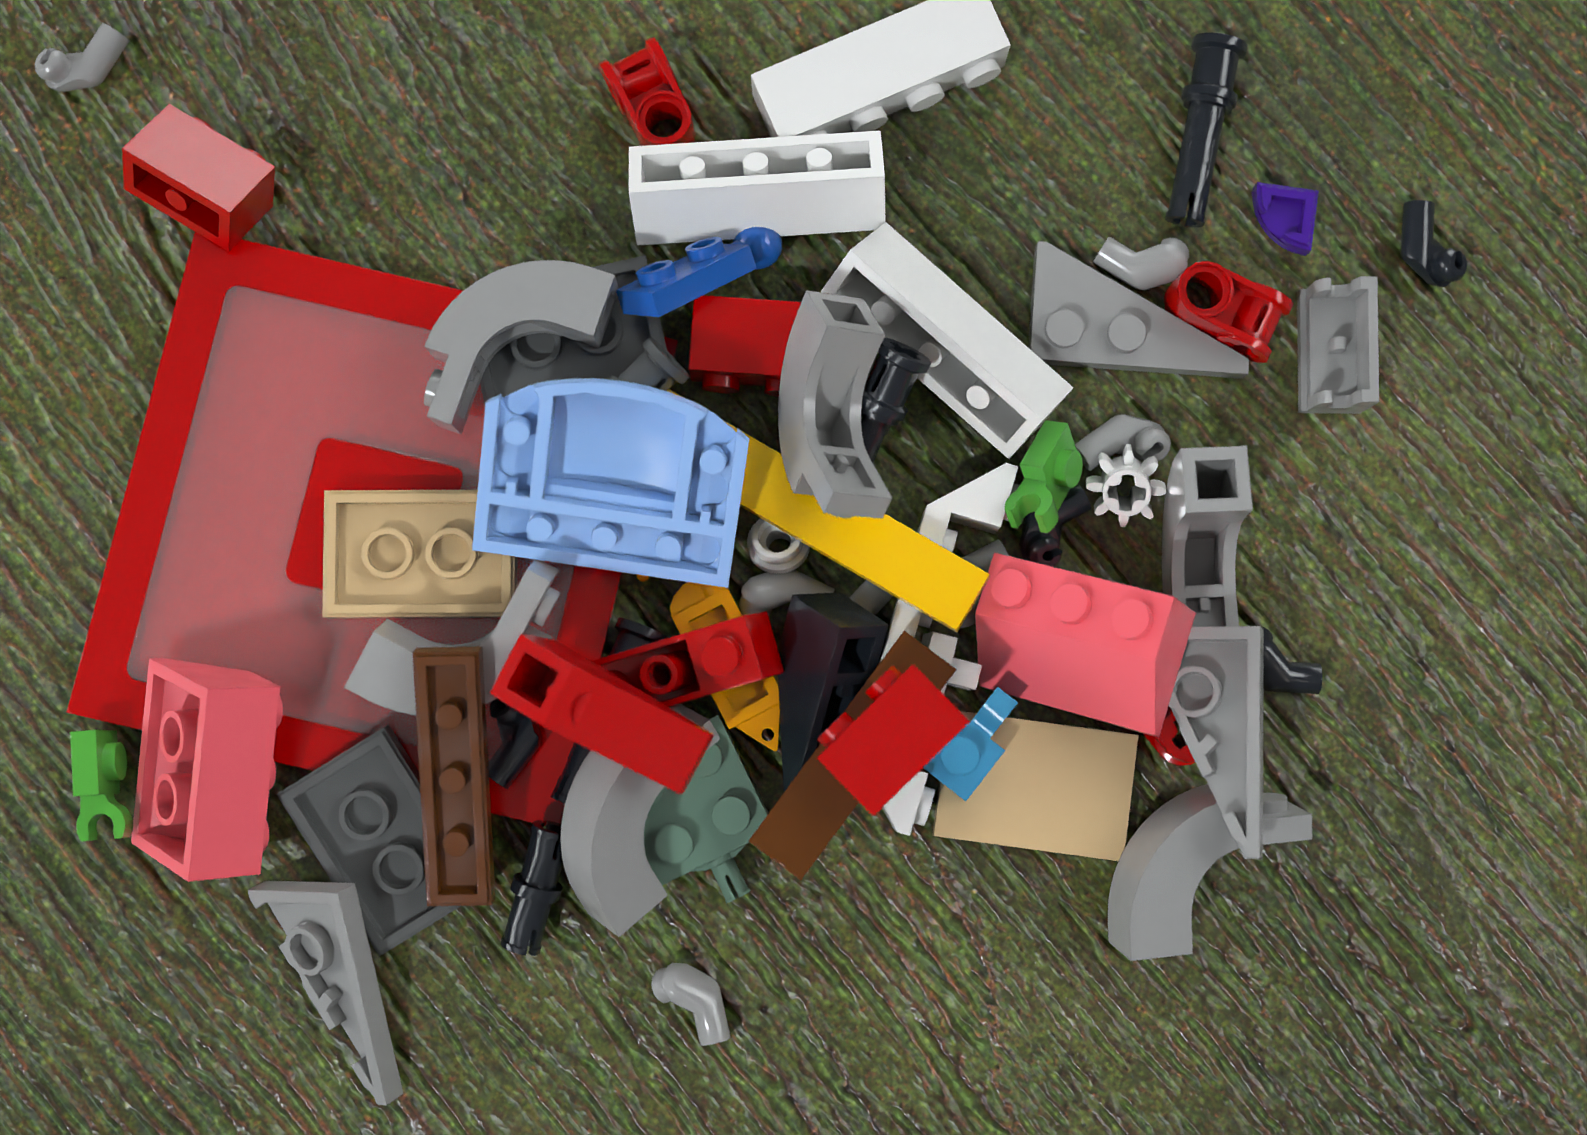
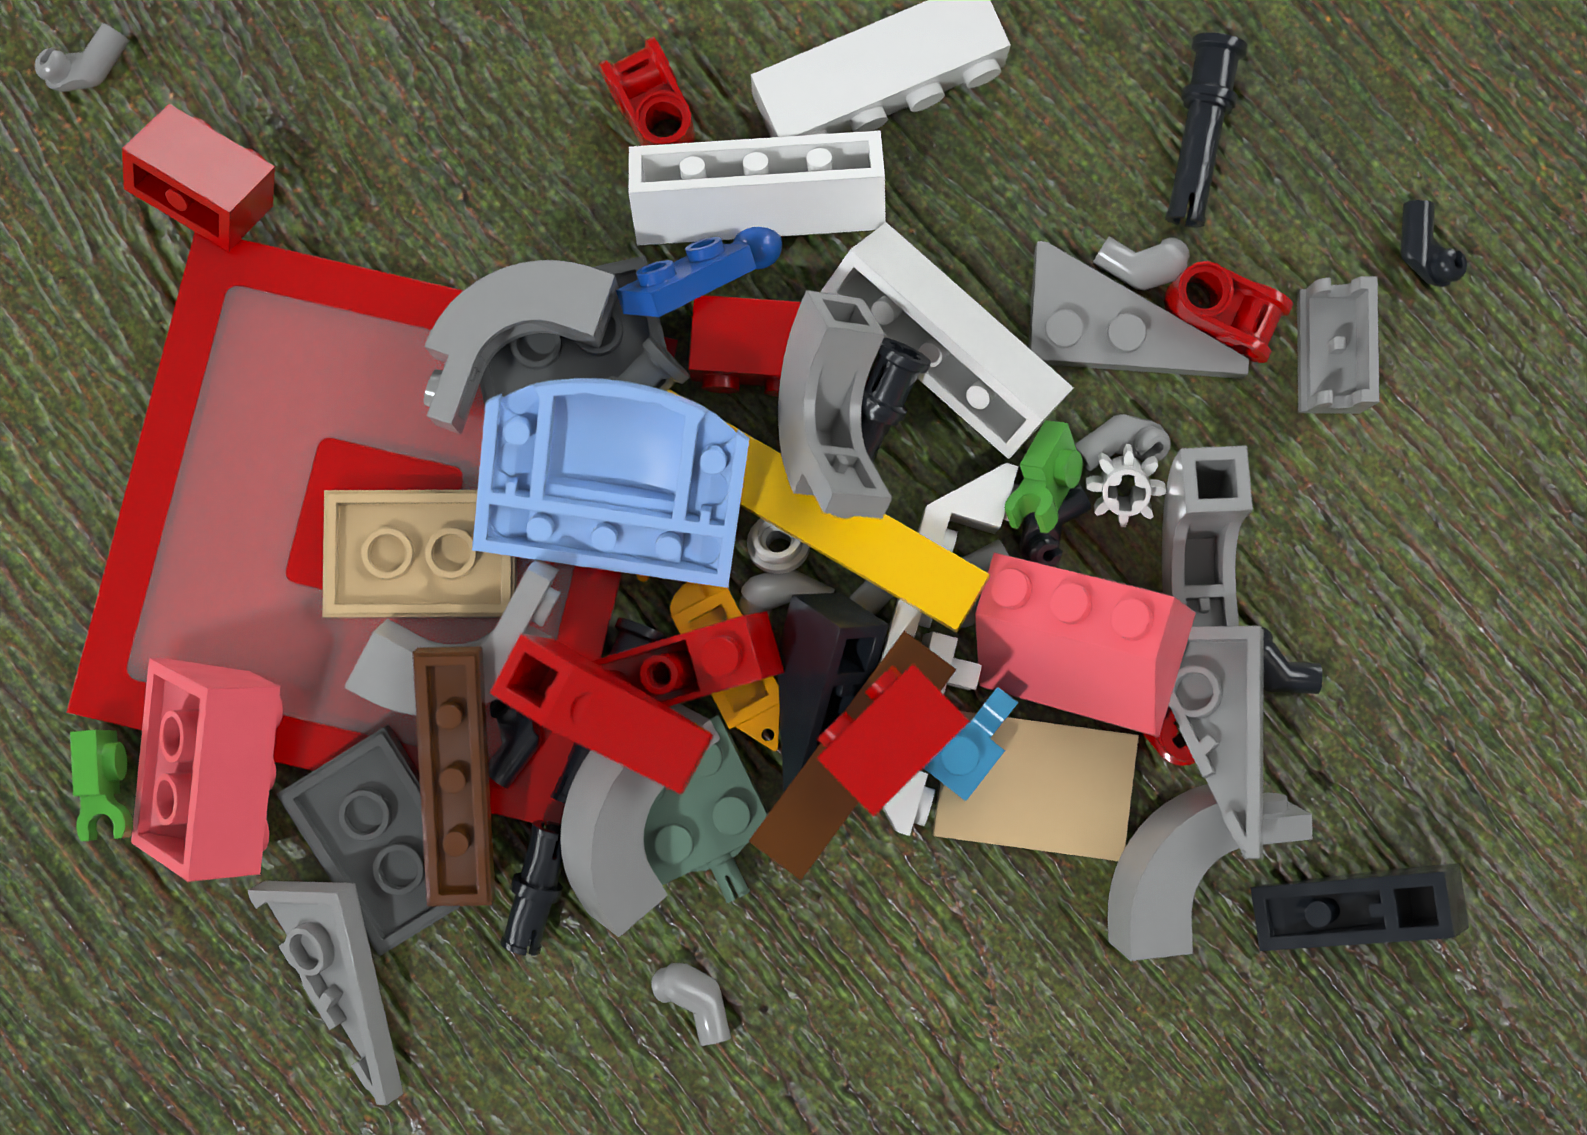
(1286, 215): dark purple tile -> none
(1361, 908): none -> black slope

